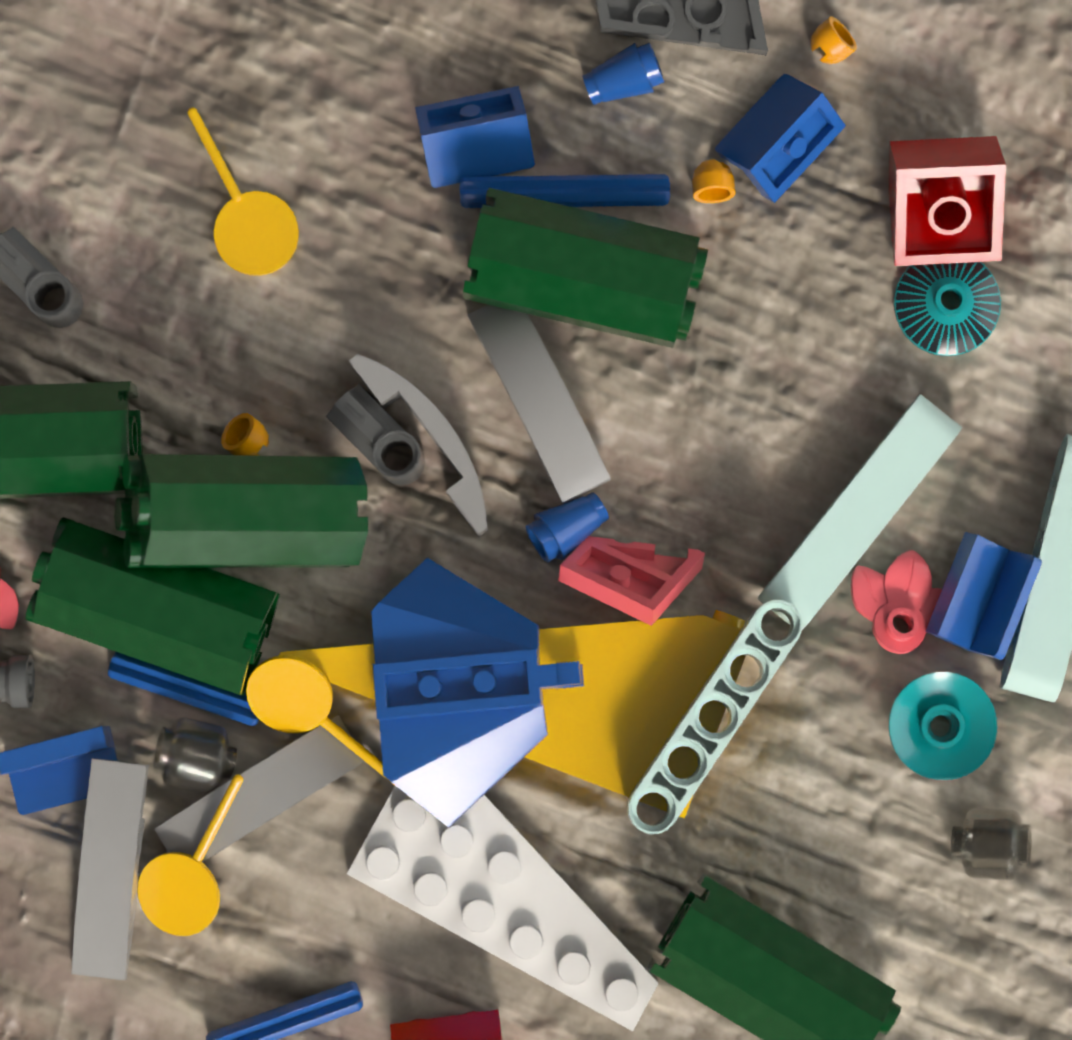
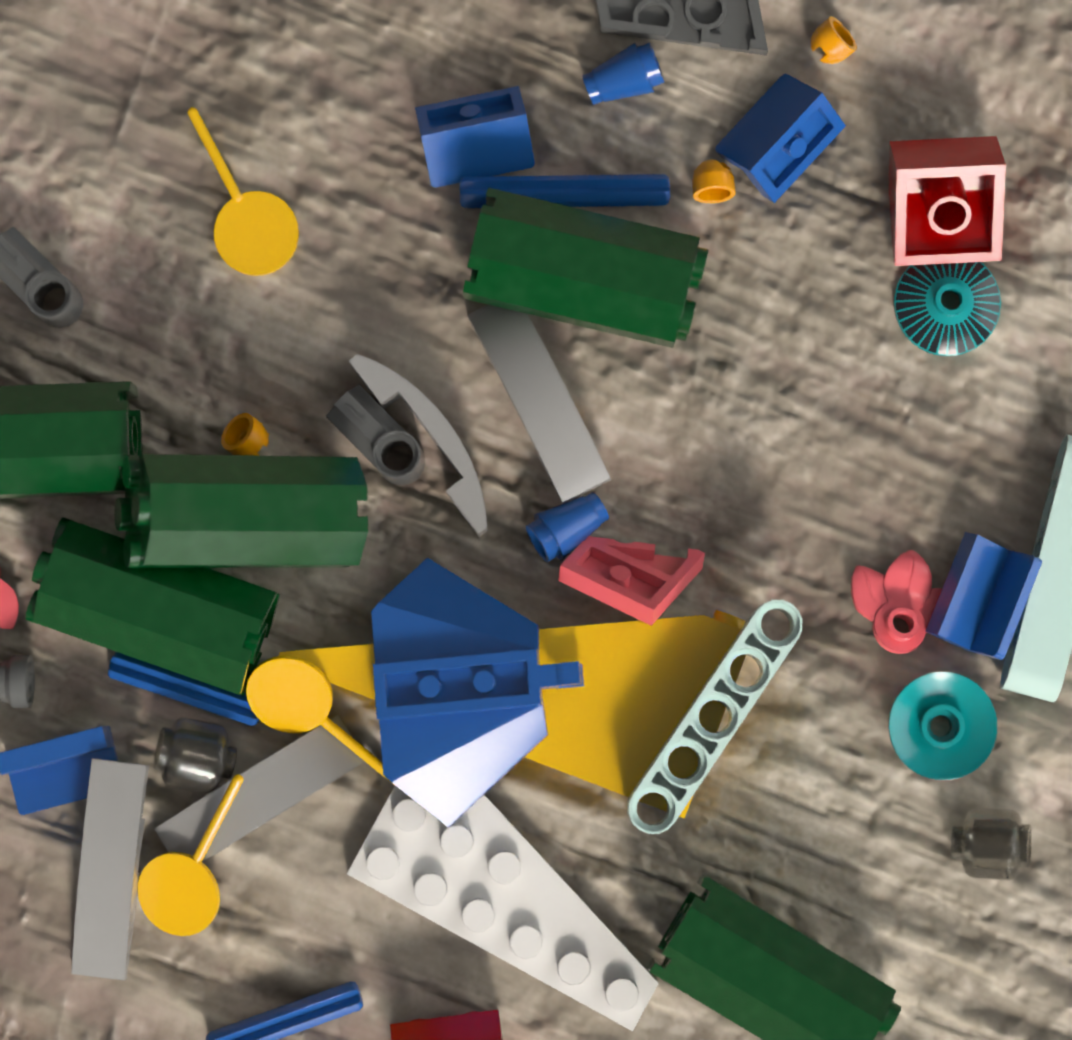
(862, 509): light aqua beam -> none

